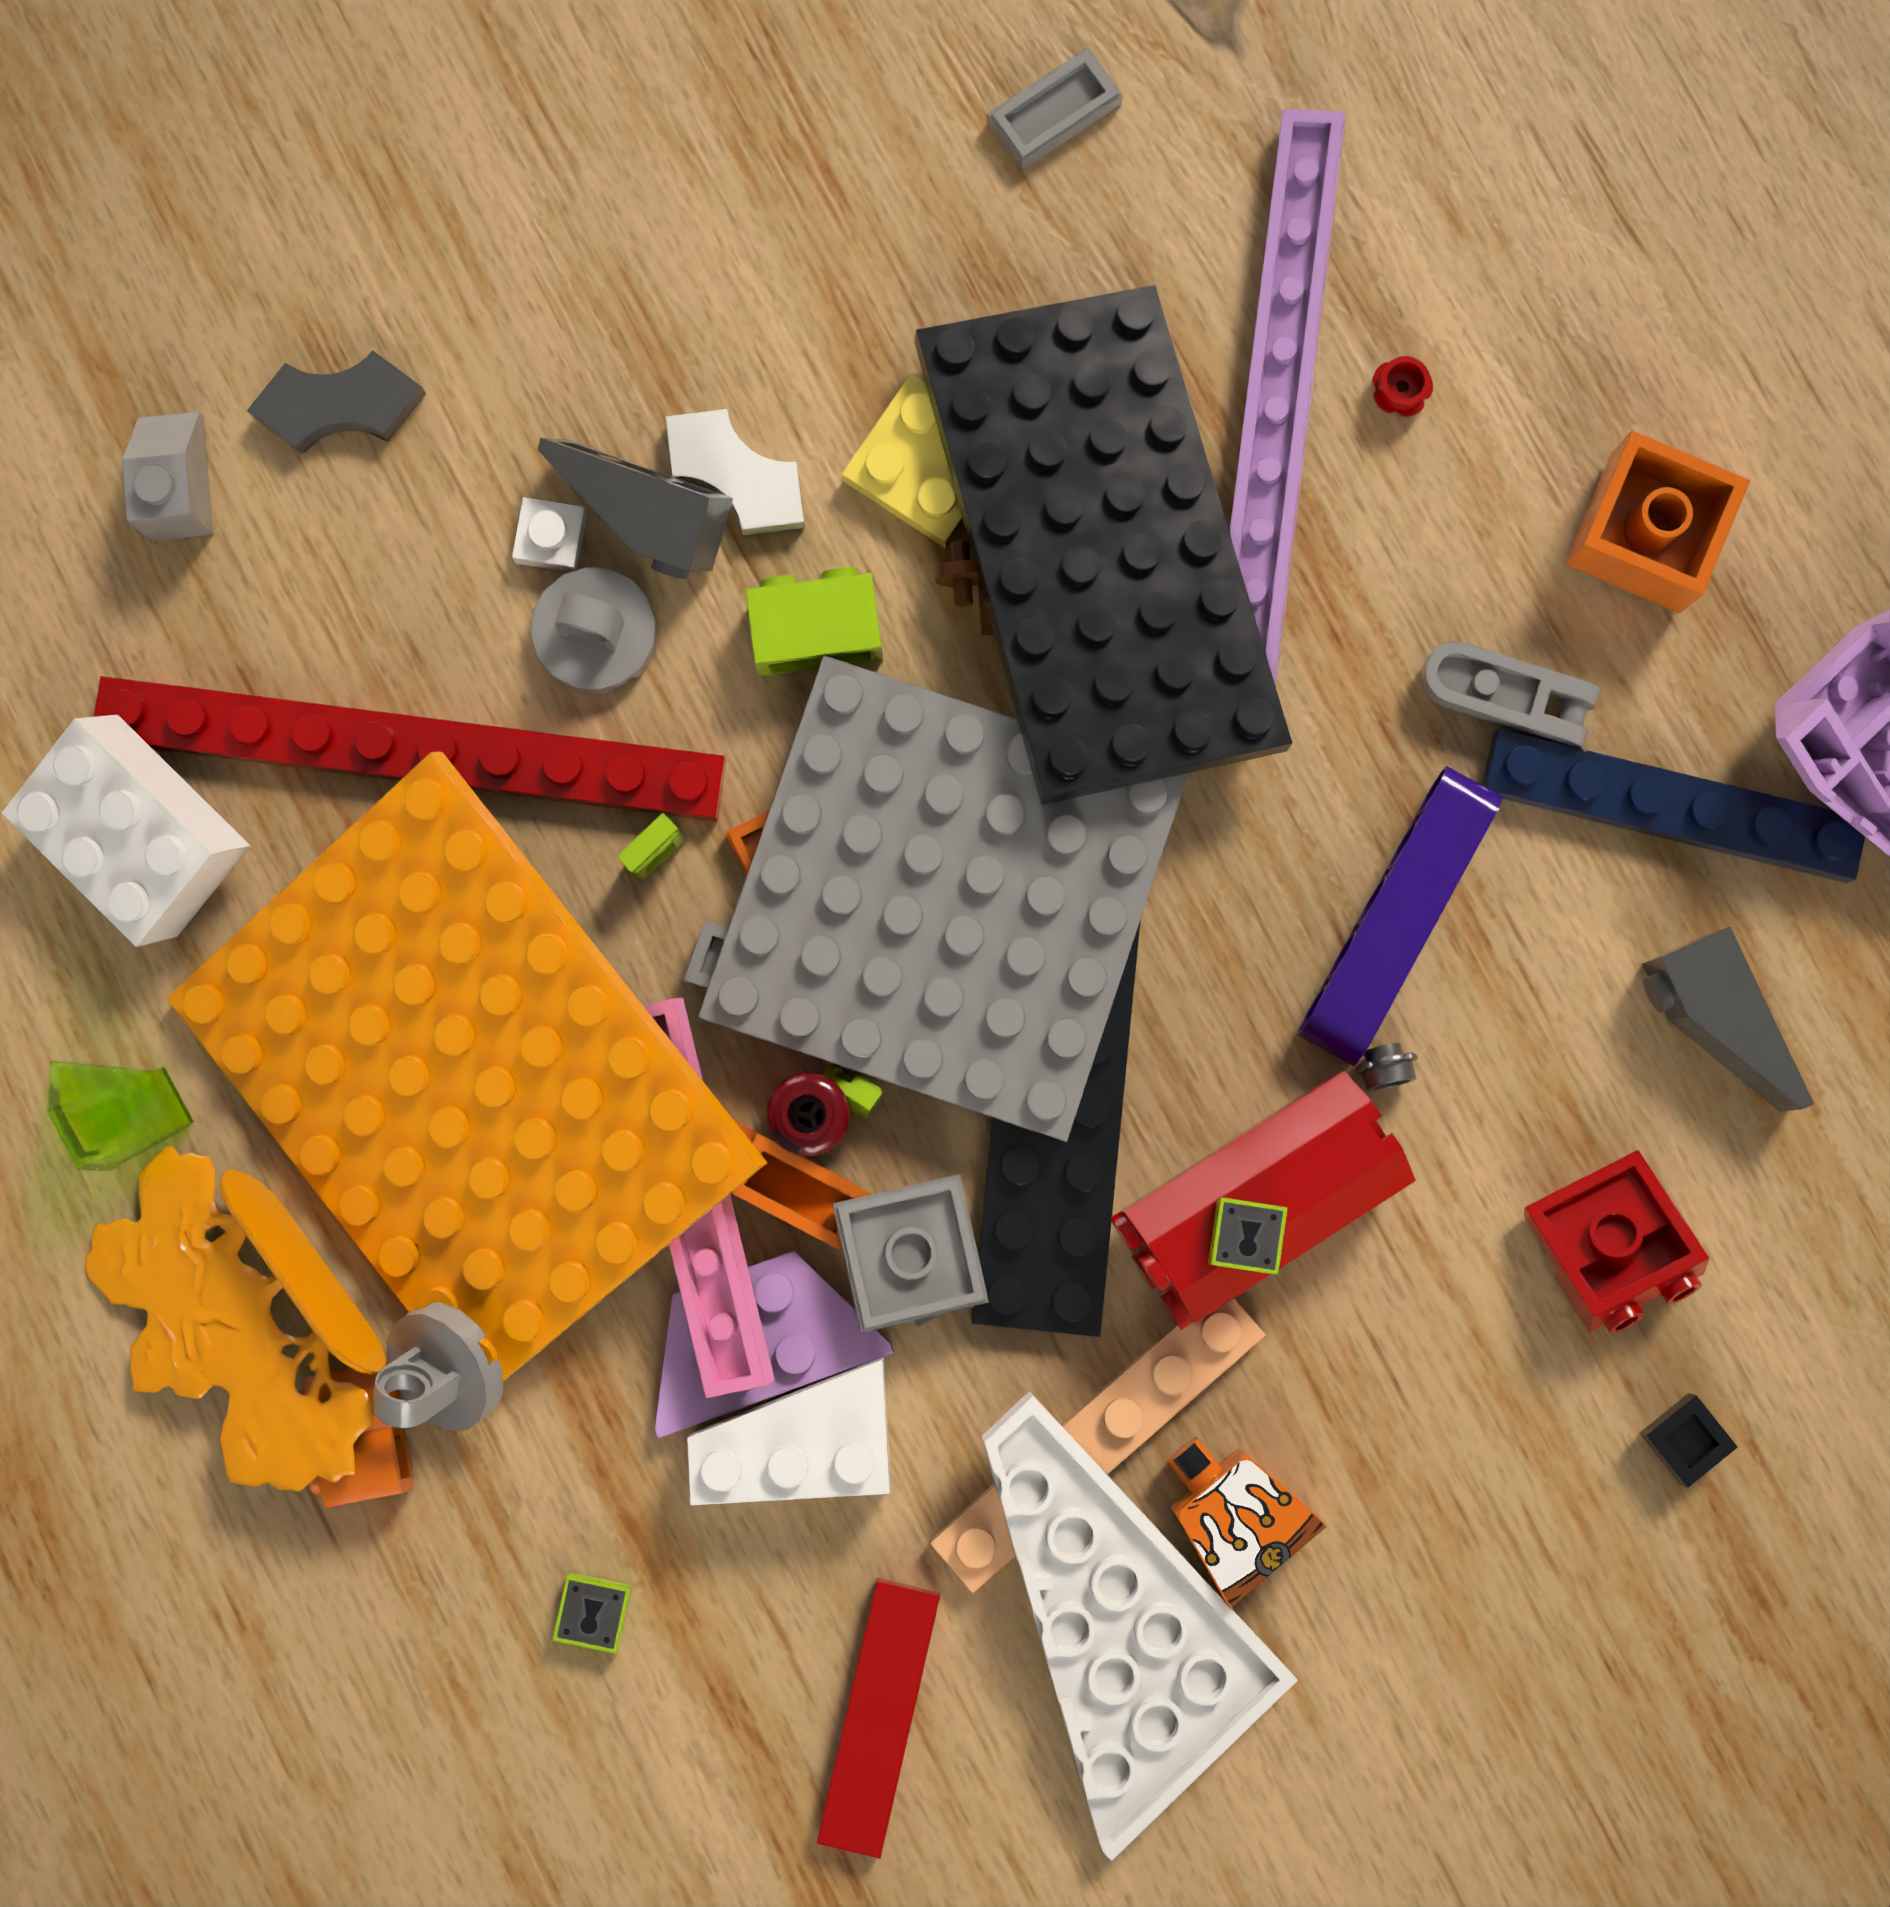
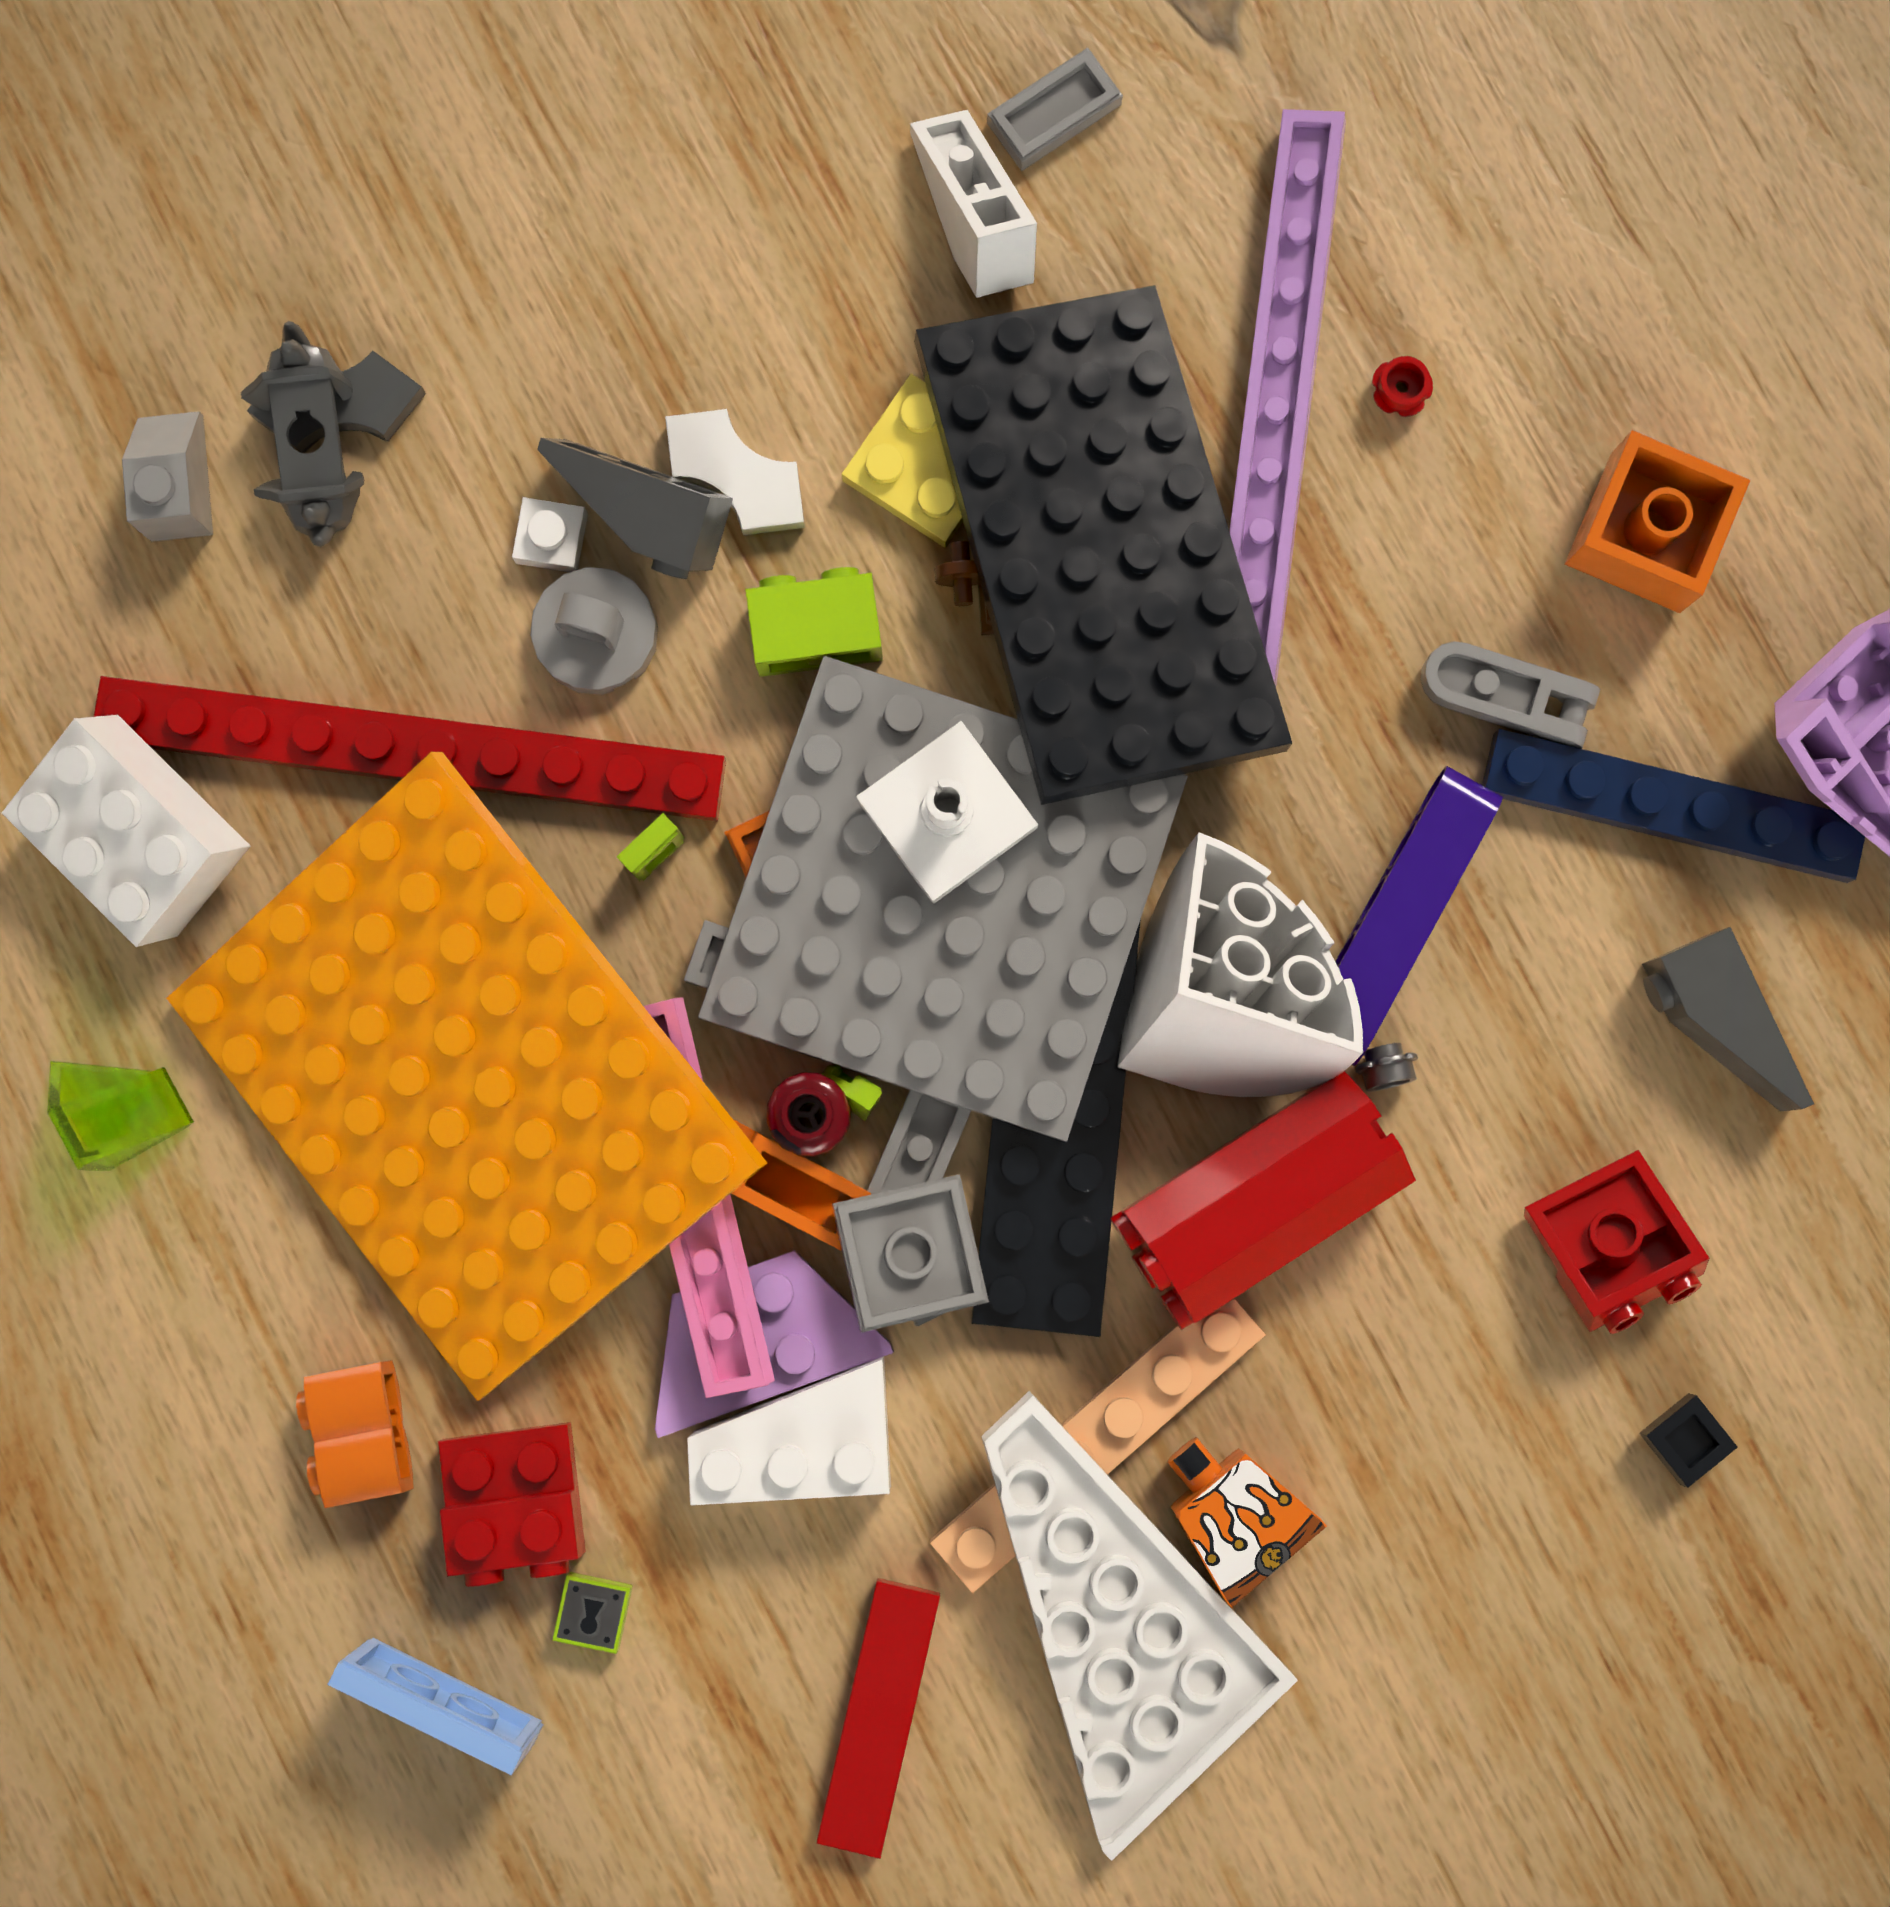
(216, 1326): light orange plant -> none
(314, 483): none -> dark grey piece
(437, 1704): none -> light blue tile
(438, 1371): light grey tile -> none
(510, 1503): none -> red plate
(919, 1143): none -> light grey plate
(947, 812): none -> white tile
(977, 204): none -> white slope
(1237, 985): none -> white brick
(1247, 1235): tile -> none

